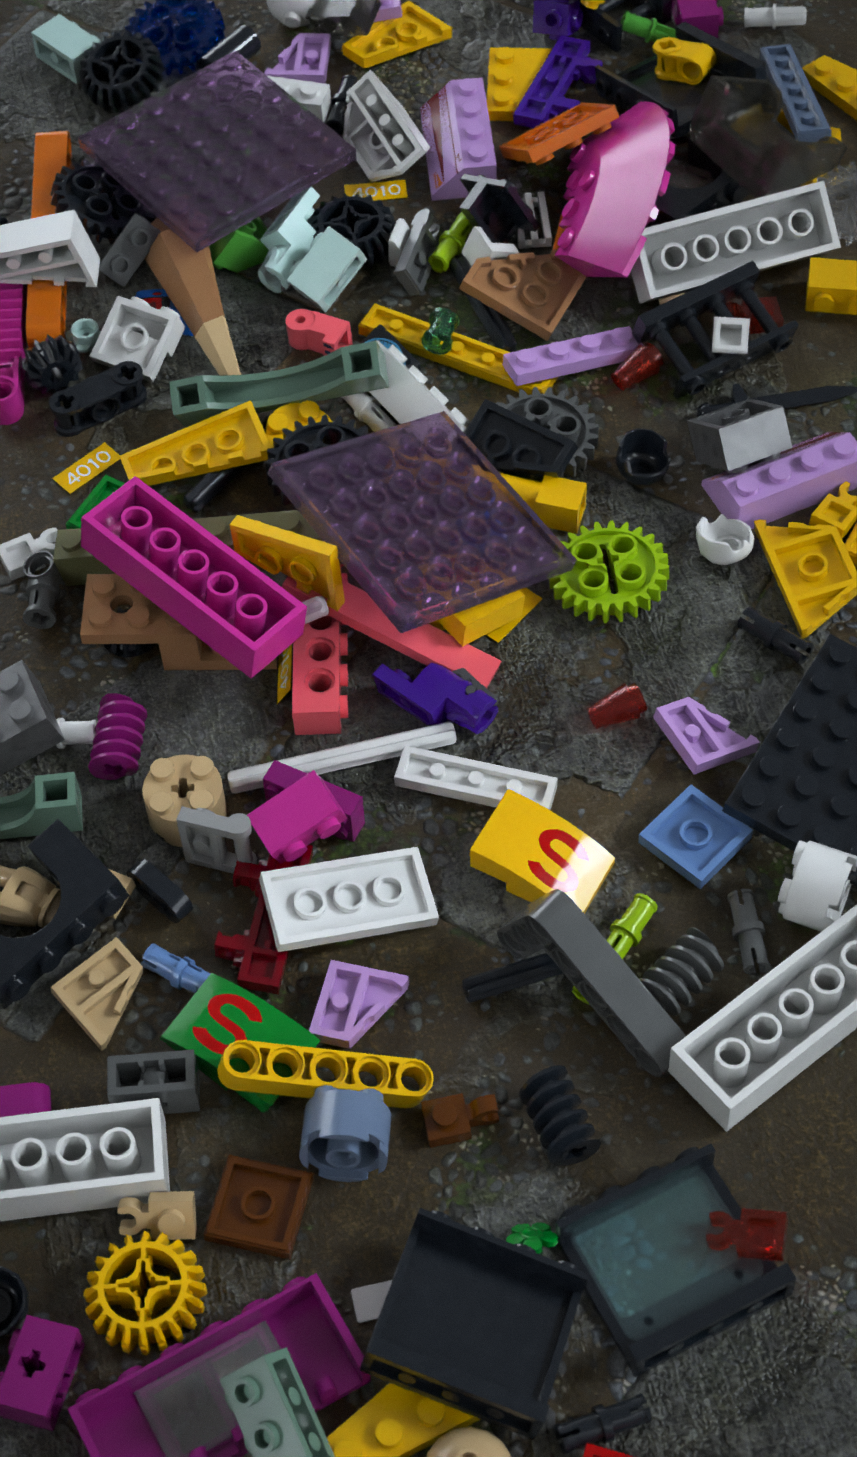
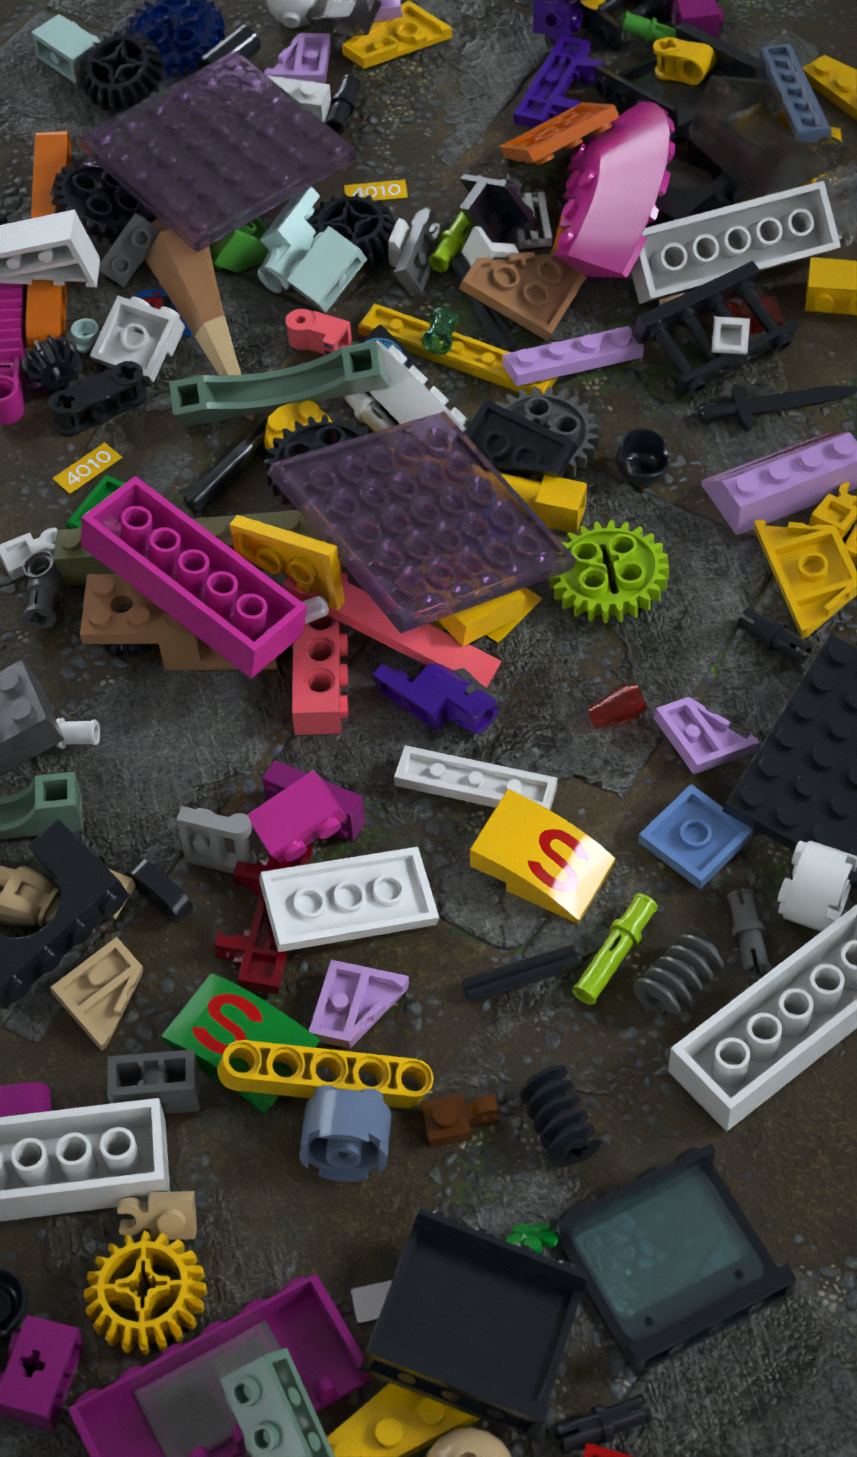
(117, 737): magenta piece -> none
(177, 783): tan brick -> none
(178, 970): medium blue pin -> none
(205, 447): yellow wing -> none
(258, 1207): reddish brown tile -> none
(284, 673): yellow sticker -> none
(349, 755): white axle -> none
(380, 130): white wedge -> none
(458, 136): lavender slope -> none
(510, 77): yellow wing -> none
(597, 973): dark grey beam -> none
(638, 366): clear red cone -> none
(724, 540): white hair -> none
(740, 435): flat silver brick -> none
(756, 1234): clear red plate -> none
(775, 16): white axle -> none

